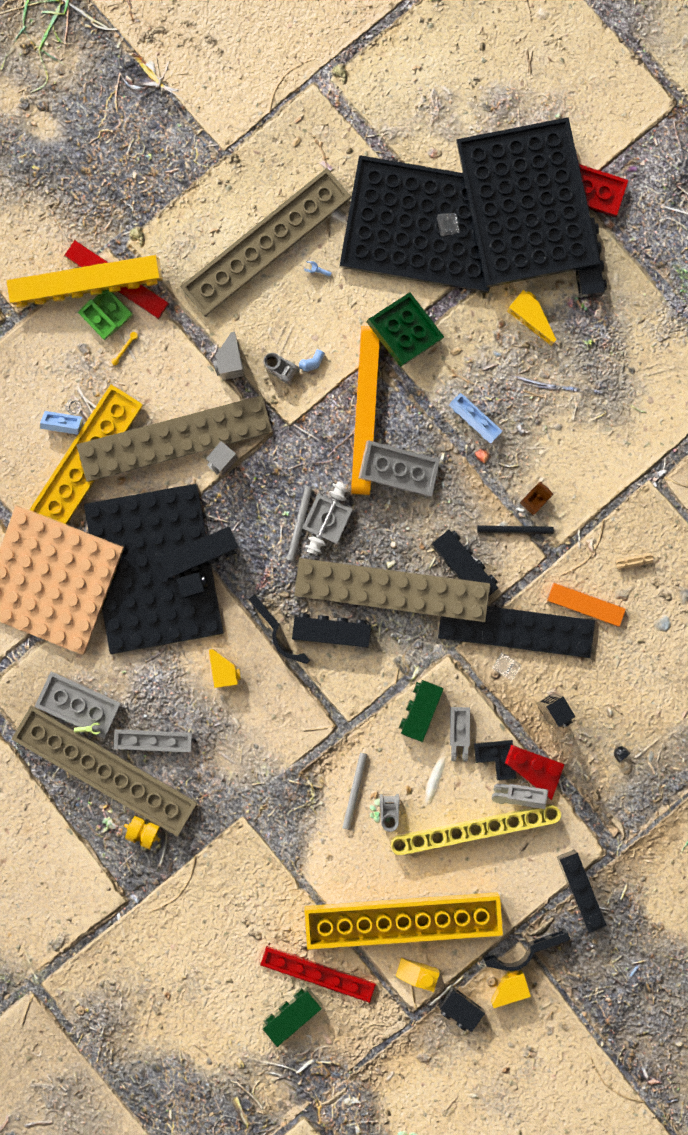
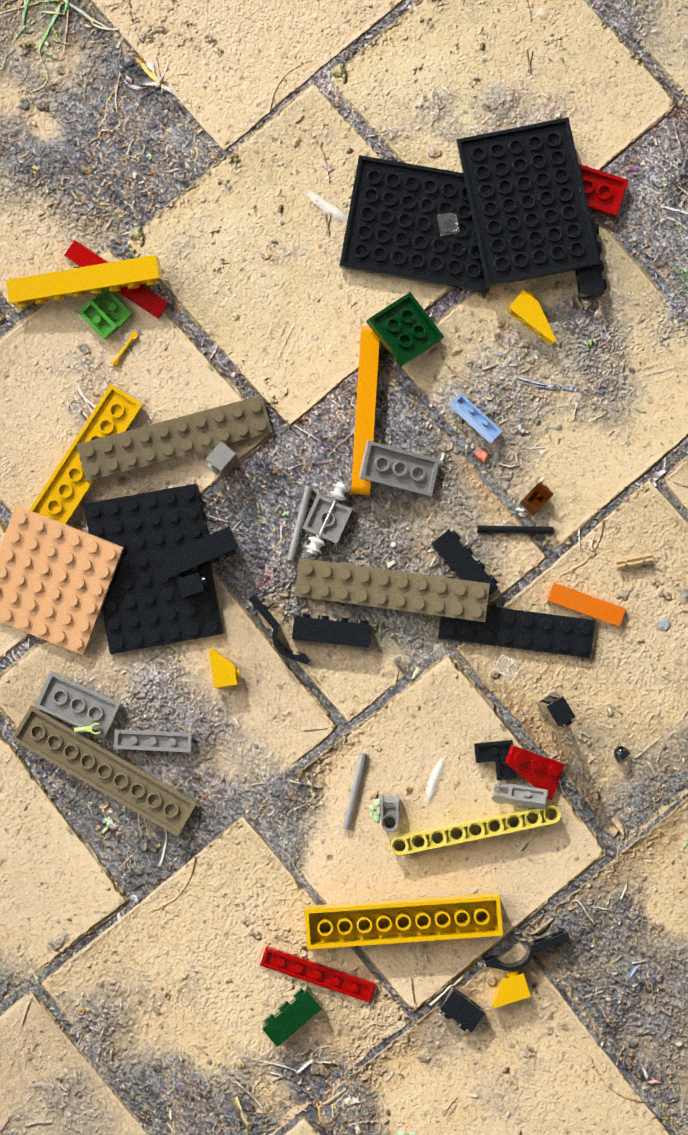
(61, 422): light blue plate -> none
(142, 832): yellow wheel -> none
(229, 359): light grey slope -> none
(265, 242): dark tan plate -> none
(282, 368): light grey piece -> none
(313, 363): light blue arm -> none
(315, 268): light blue hand -> none
(418, 974): yellow slope -> none
(420, 710): dark green brick -> none
(459, 731): light grey hinge -> none
(581, 891): black brick -> none

